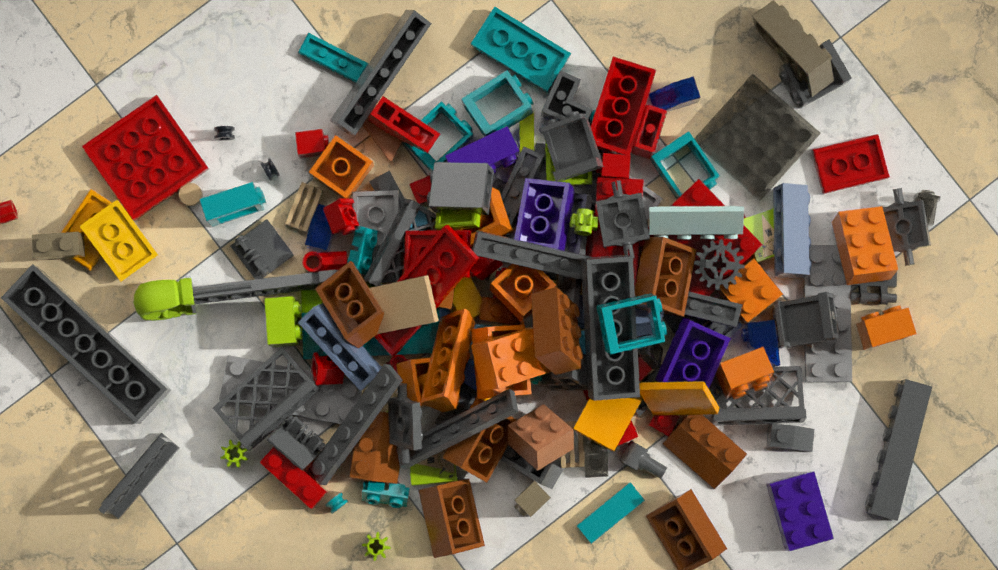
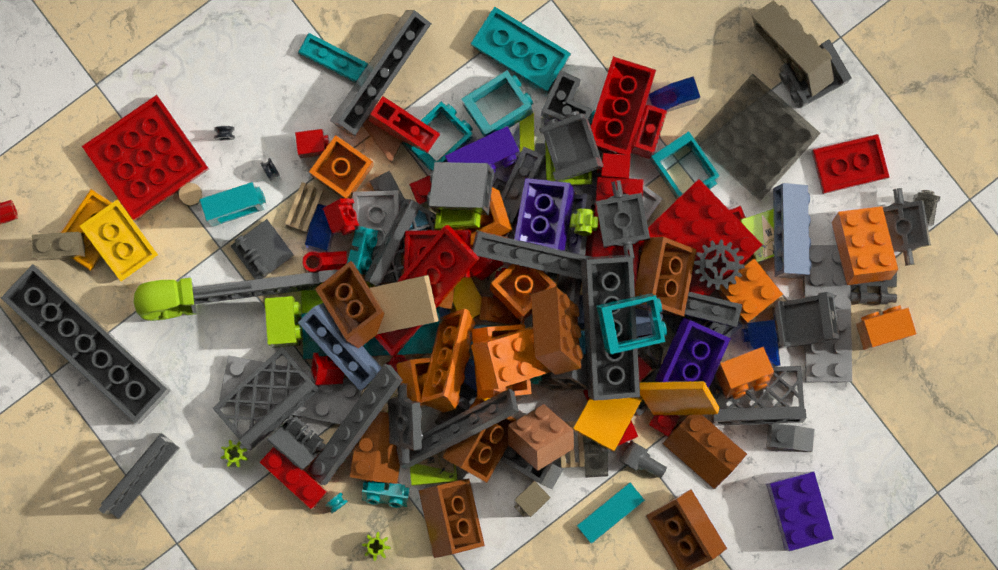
(696, 220): light aqua slope -> none
(899, 449): dark grey brick -> none

